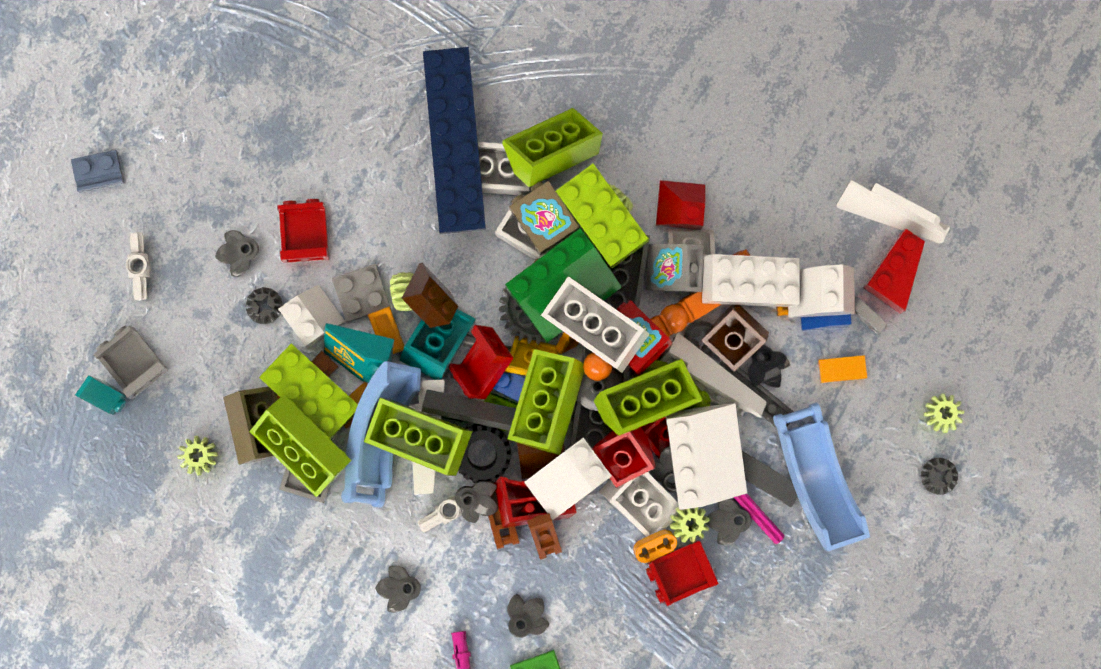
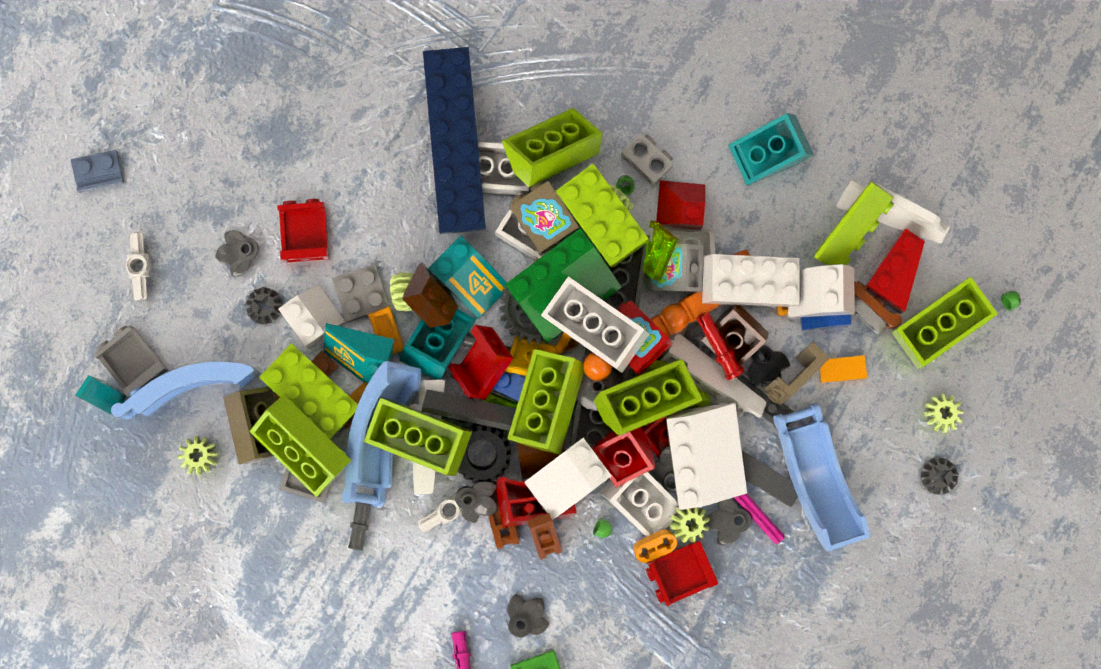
(173, 383): none -> light blue windscreen
(359, 526): none -> dark grey pin
(394, 588): dark grey plate -> none
(468, 277): none -> teal slope
(602, 528): none -> bright green hinge
(626, 188): none -> bright green hinge
(642, 163): none -> light grey brick
(659, 251): none -> clear neon green wing
(724, 355): none -> red pin
(771, 149): none -> teal slope
(812, 359): none -> dark tan panel
(854, 225): none -> lime slope
(877, 305): none -> dark orange plate
(944, 323): none -> lime brick
(1011, 300): none -> bright green hinge

